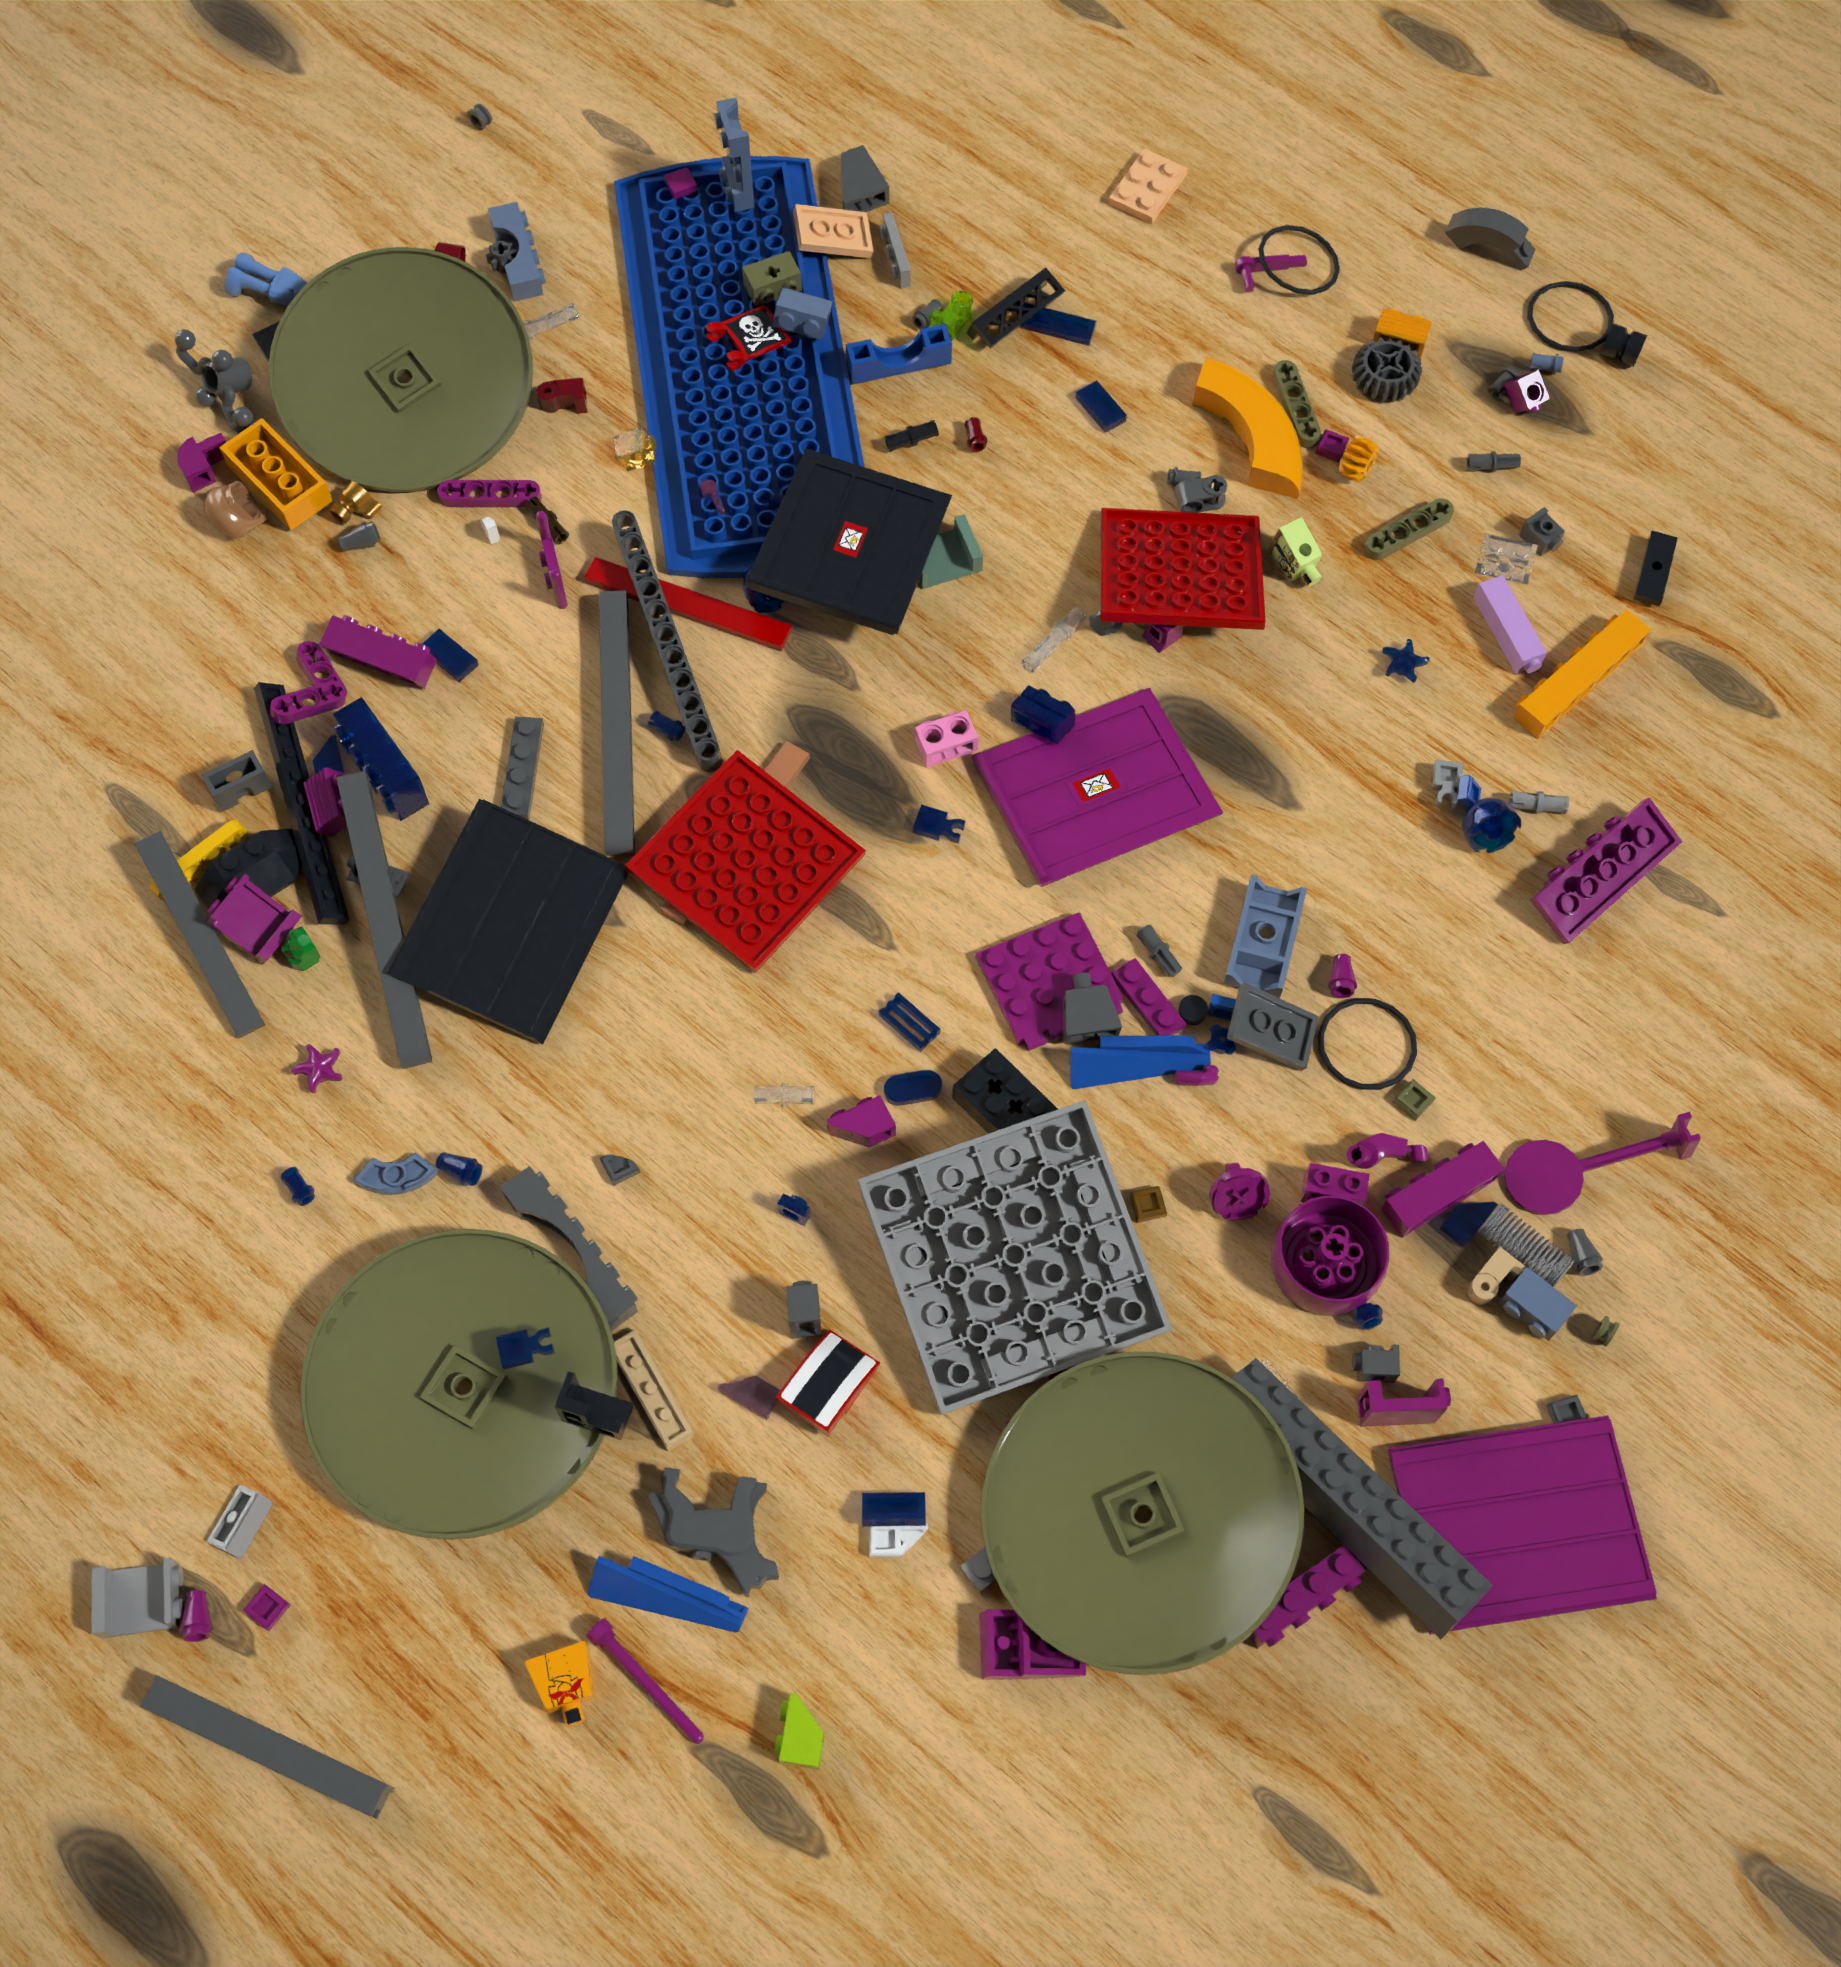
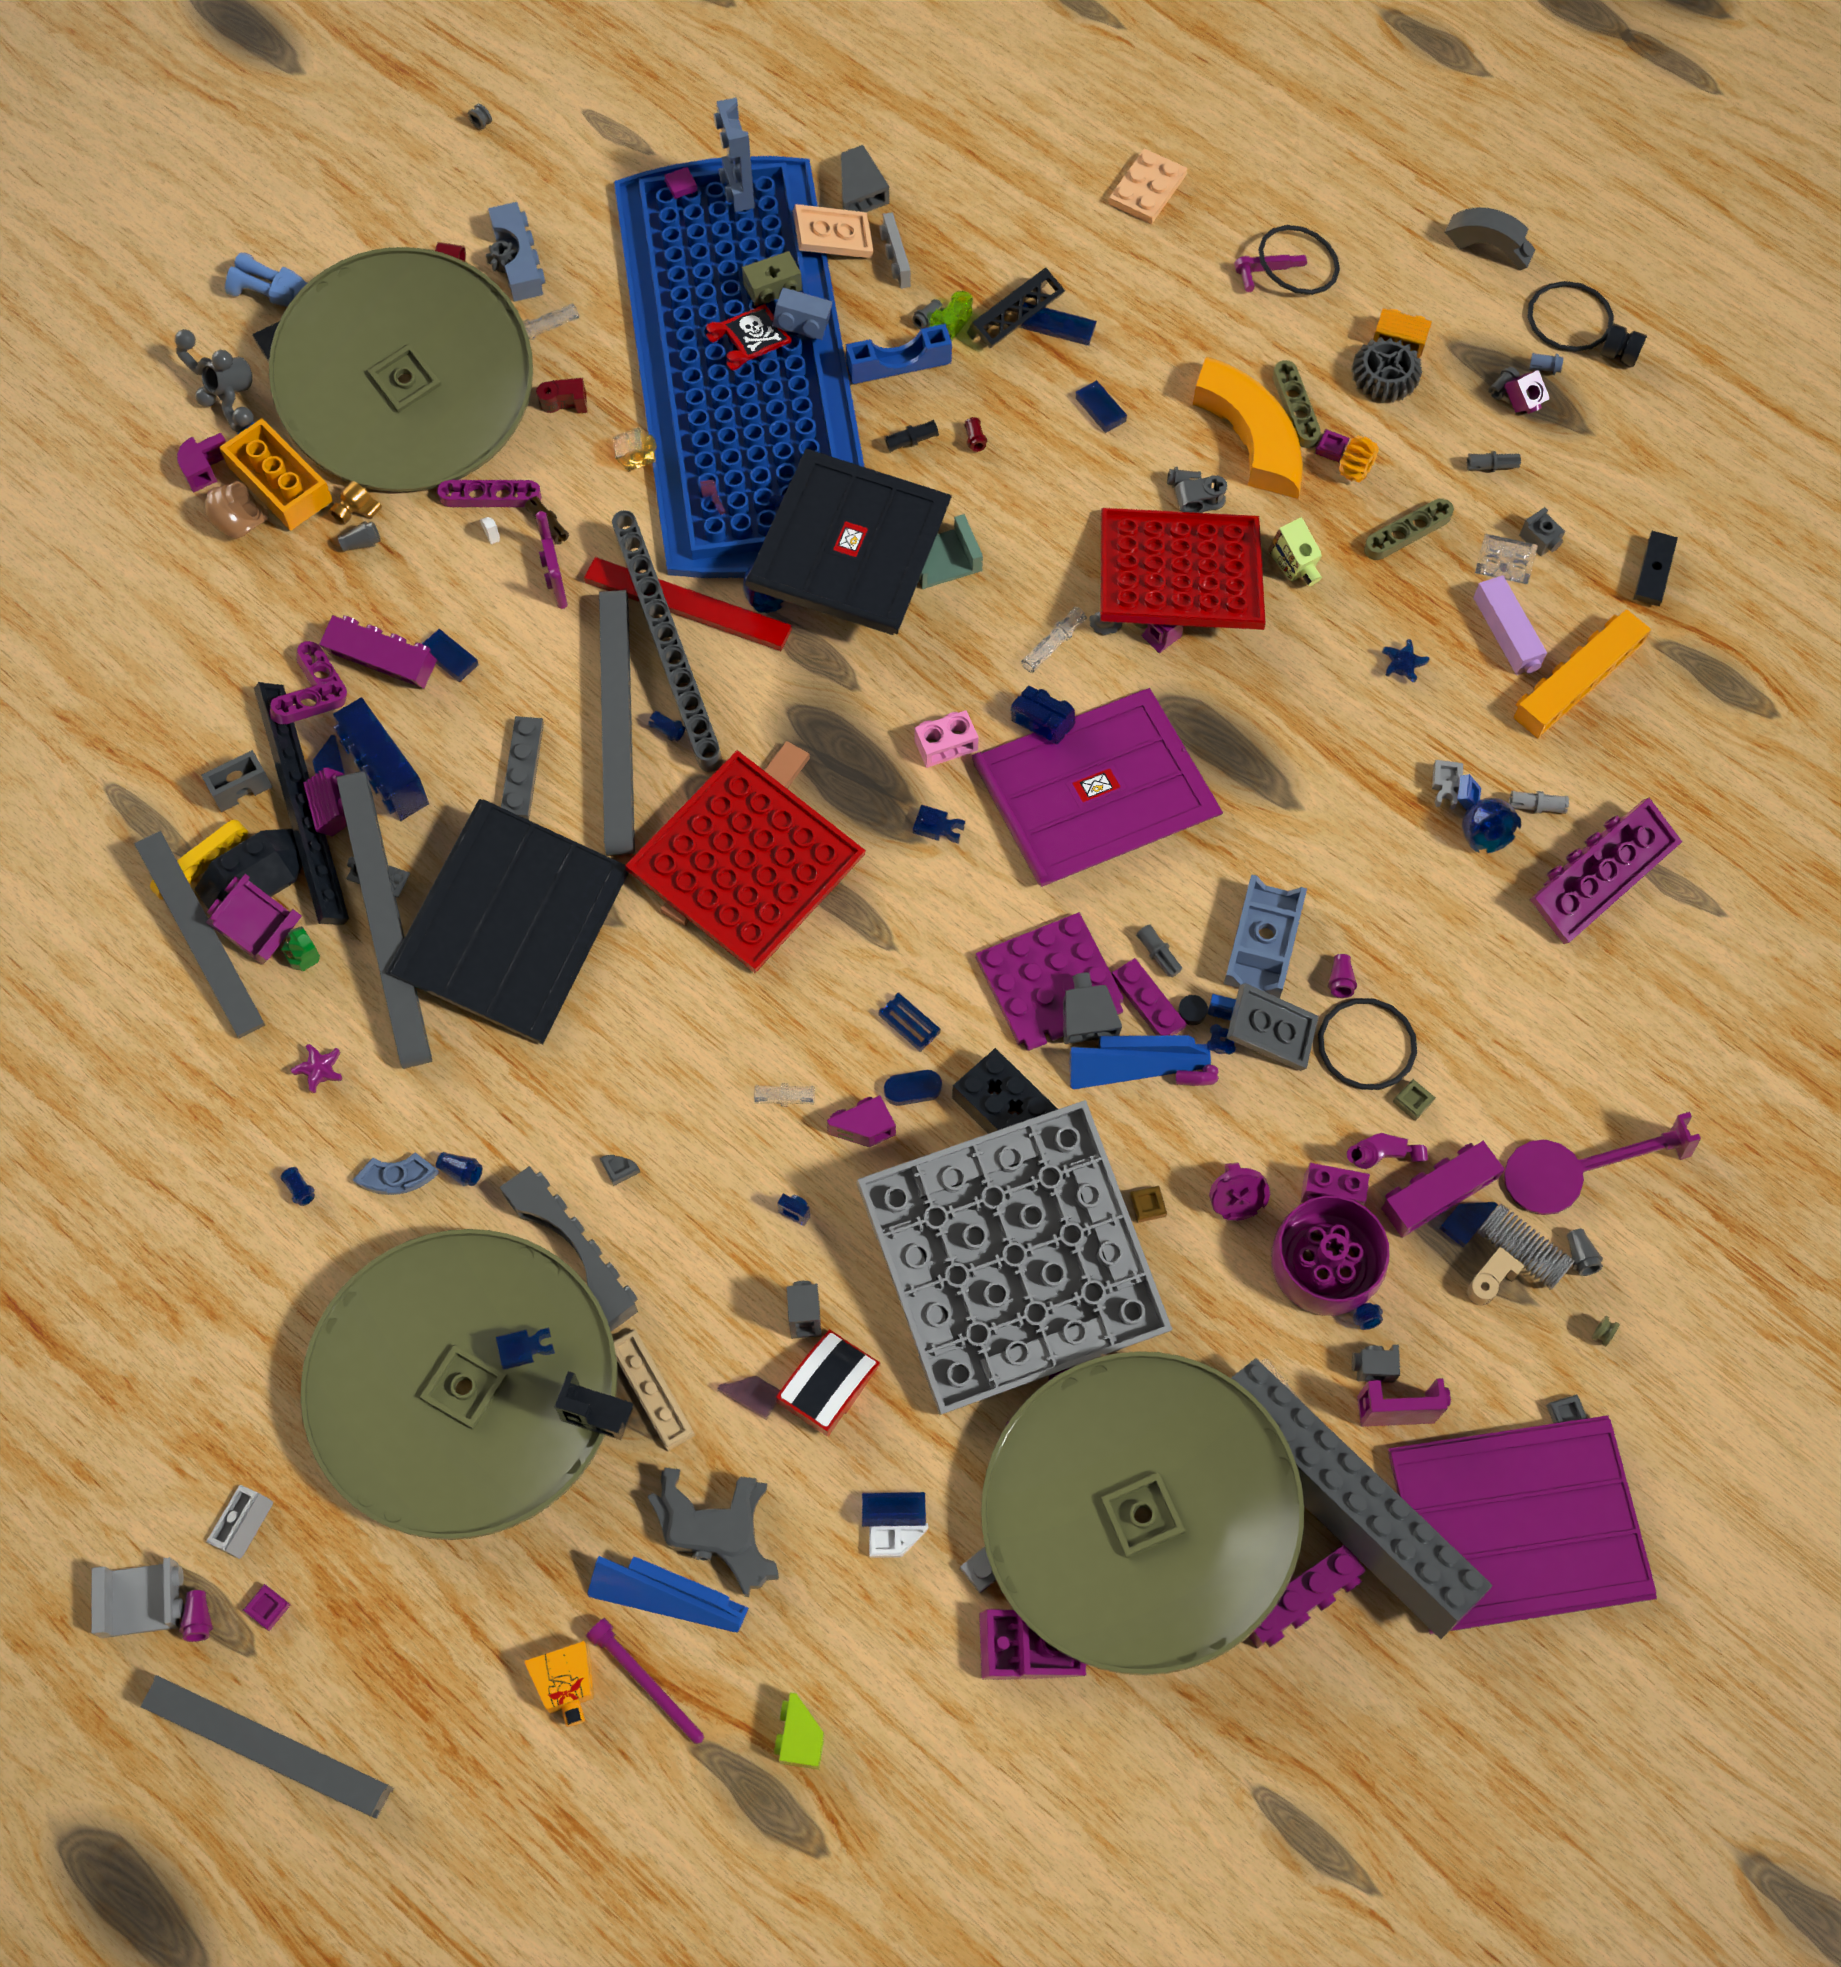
(1537, 1304): sand blue brick -> none

